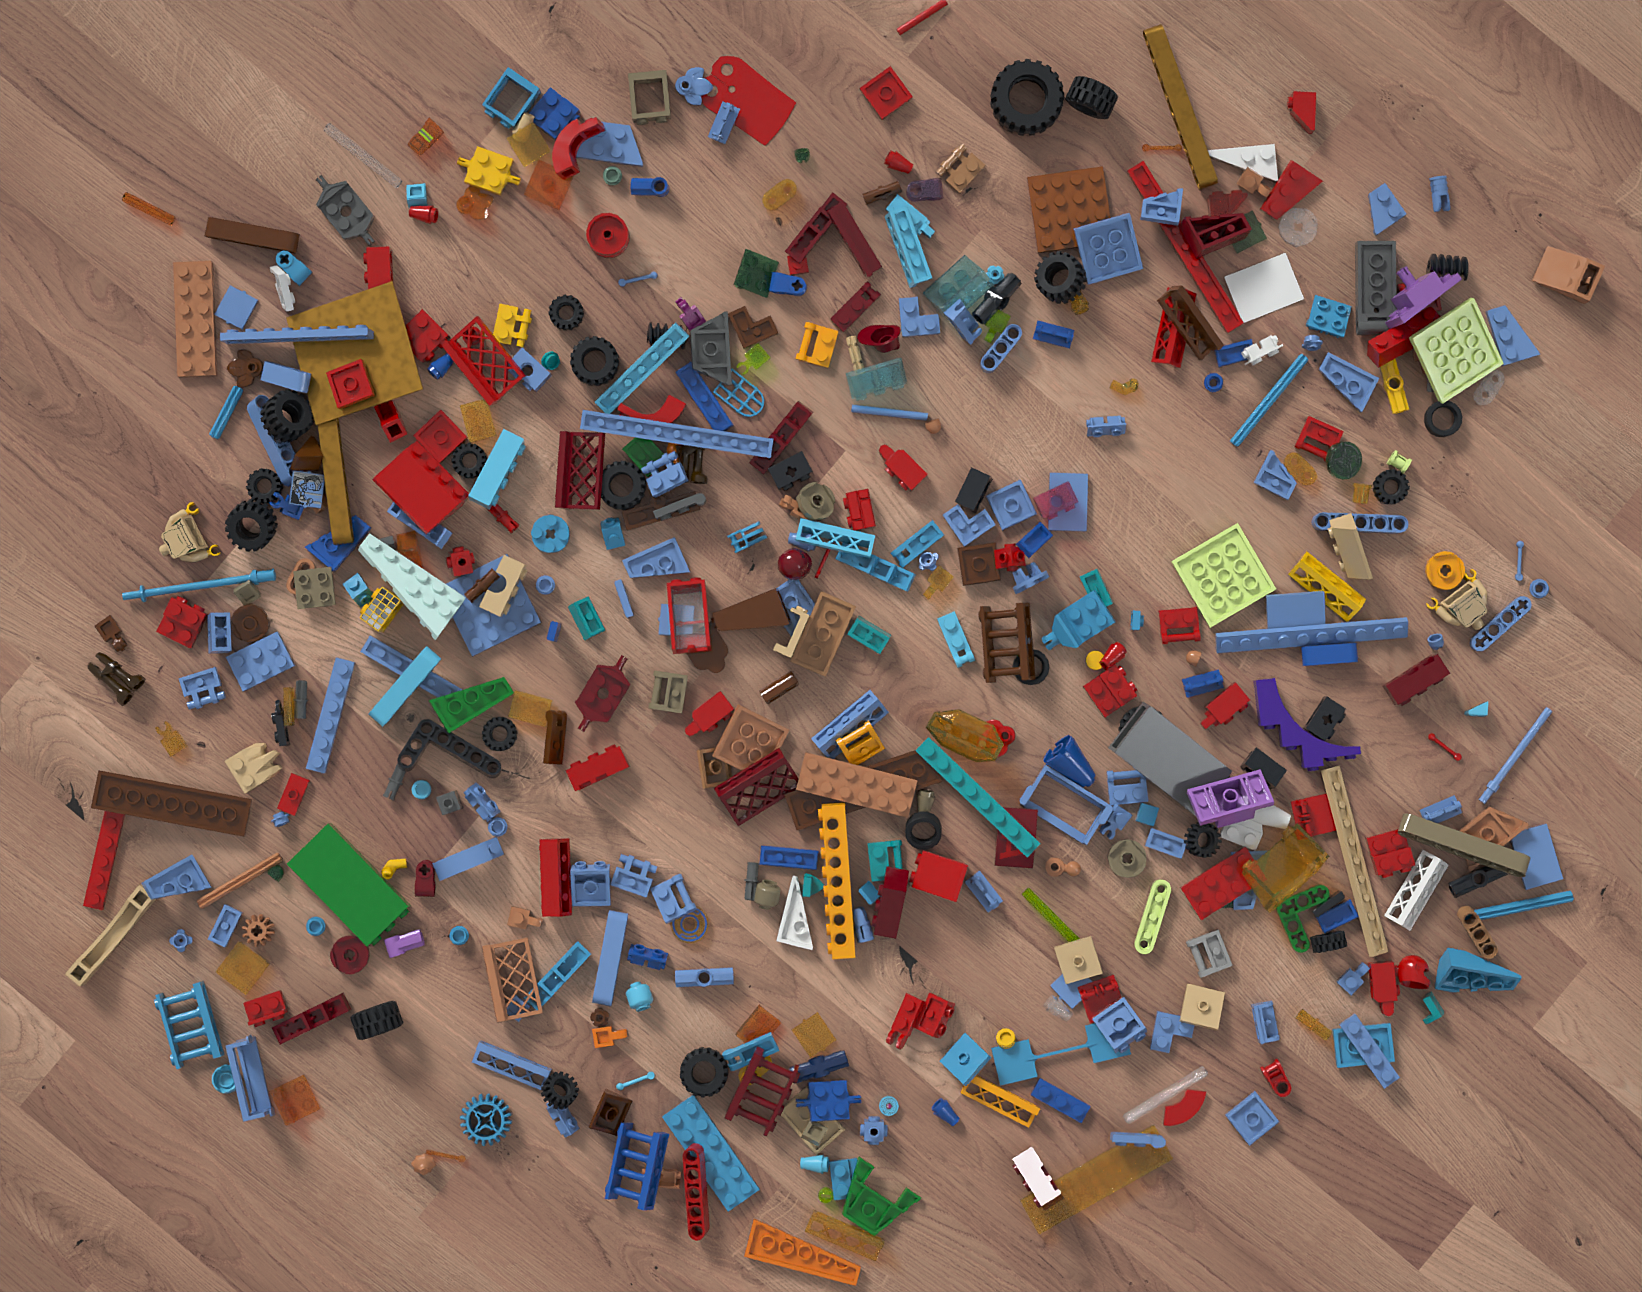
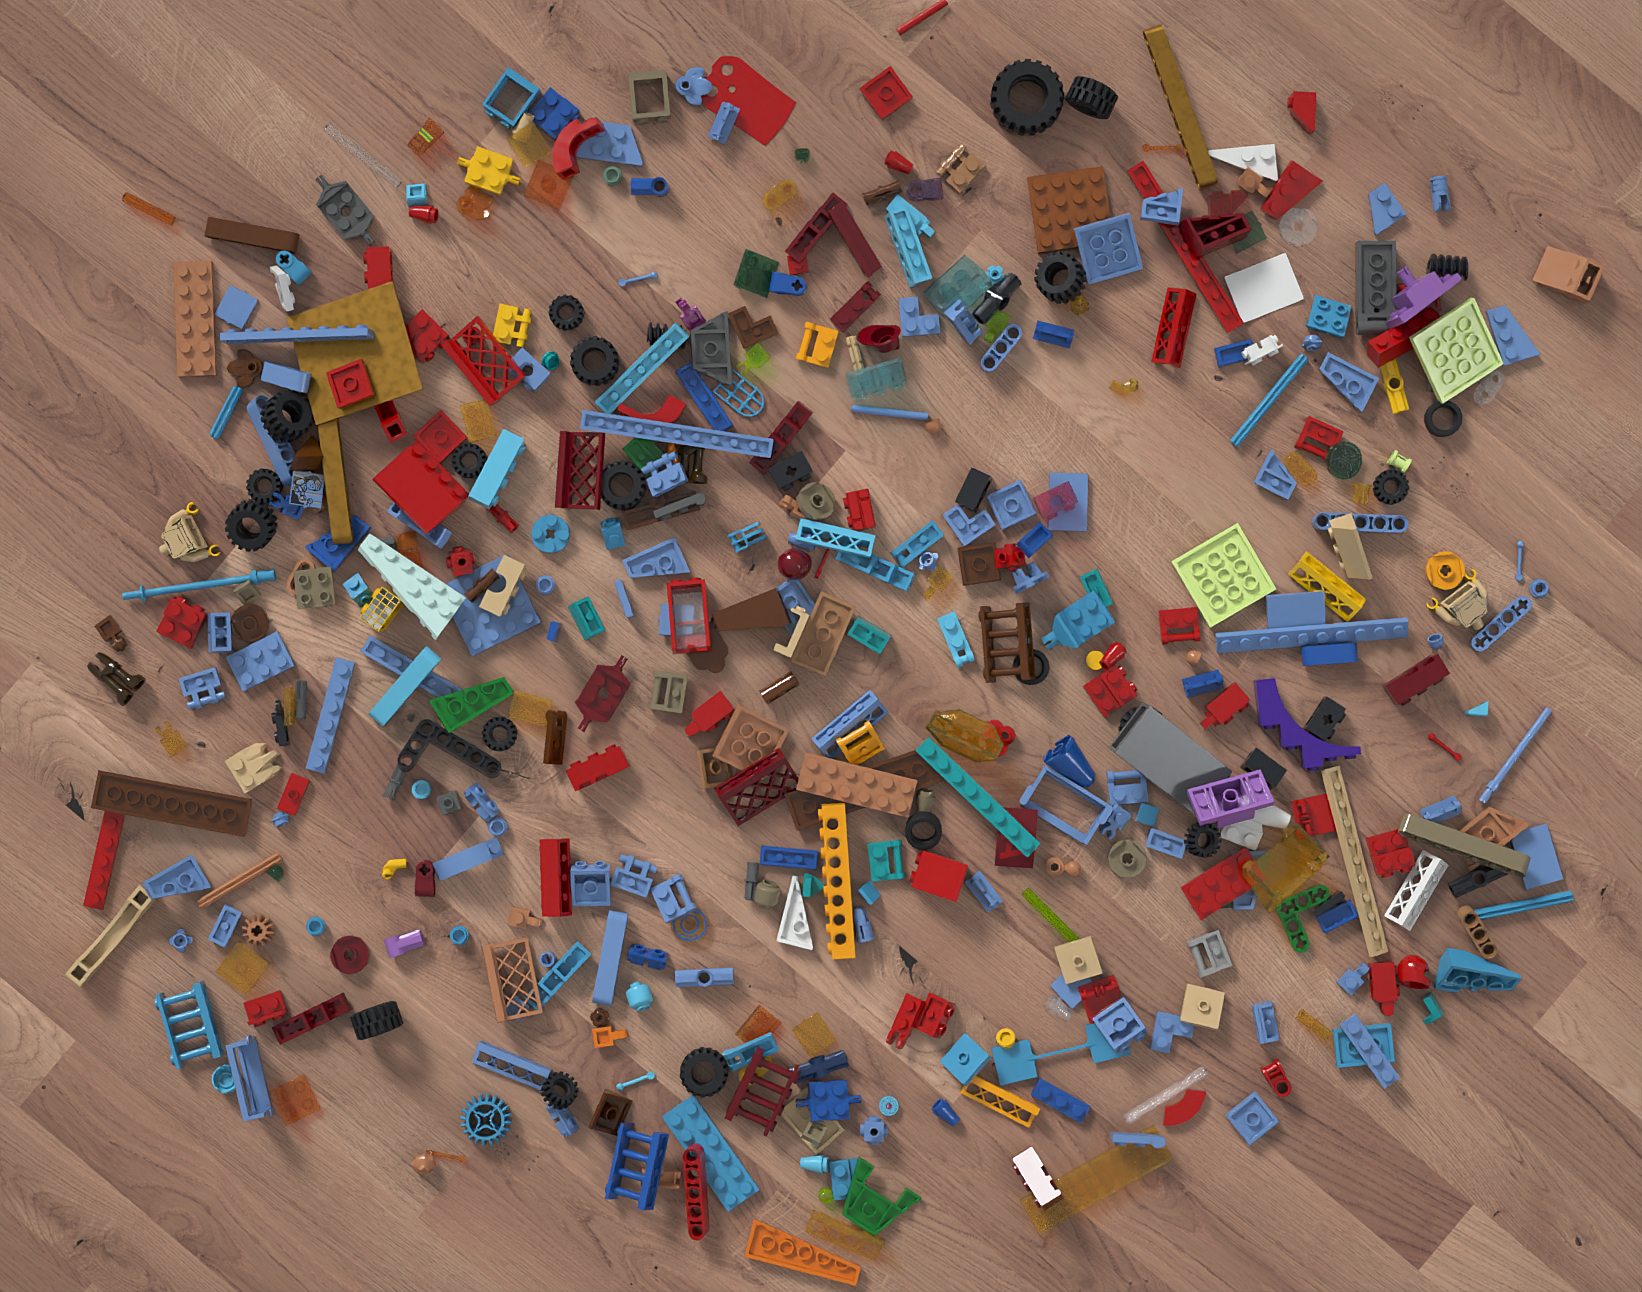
(349, 885): green brick -> none
(440, 366): blue cone -> none
(544, 959): none -> medium blue hinge
(610, 224): red wheel -> none
(890, 903): dark red wedge -> none
(903, 467): red hinge -> none
(1115, 426): medium blue hinge -> none
(1137, 620): dark azure plate -> none
(1152, 916): yellowish green plate -> none
(1194, 317): reddish brown fence -> none
(1213, 376): blue plate -> none
(1328, 941): black tyre -> none

